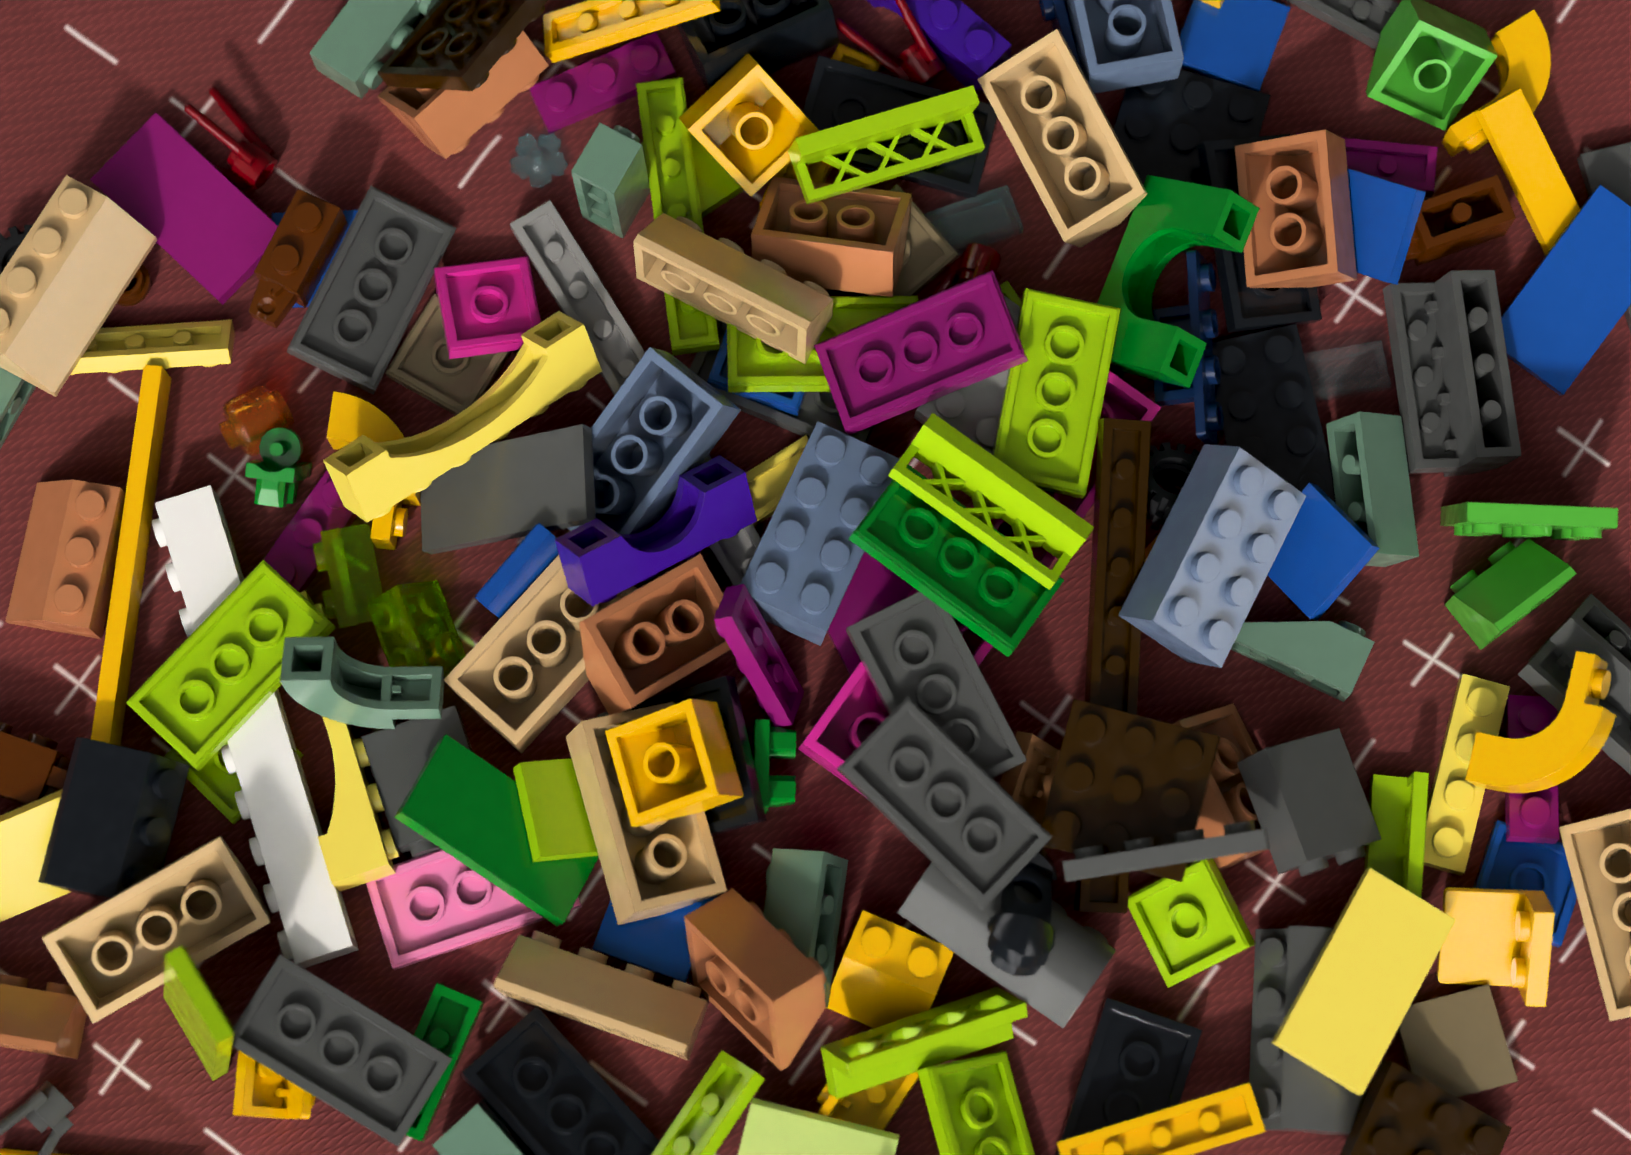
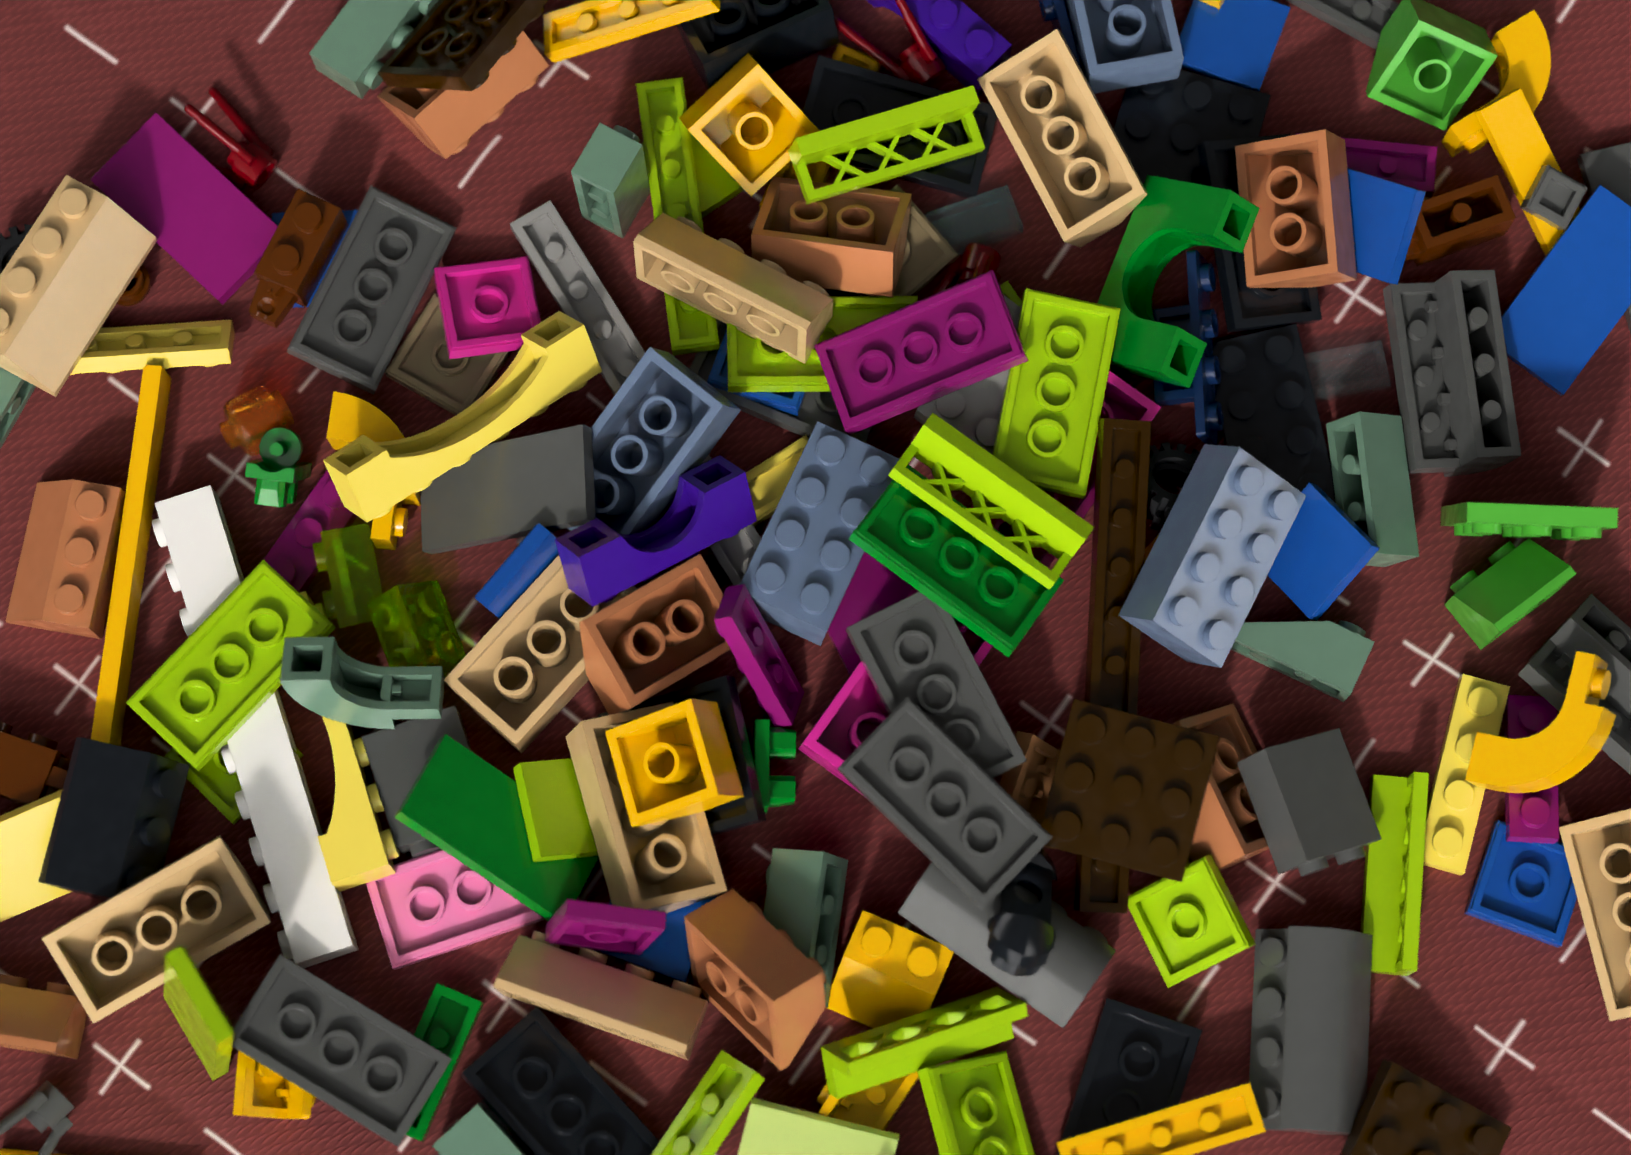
(538, 160): clear light blue plant -> none
(600, 82): magenta plate -> none
(604, 927): none -> magenta tile
(1144, 854): dark grey plate -> none
(1363, 981): light yellow tile -> none
(1457, 1042): dark tan tile -> none
(1498, 940): yellow bracket -> none
(1553, 197): none -> dark grey tile

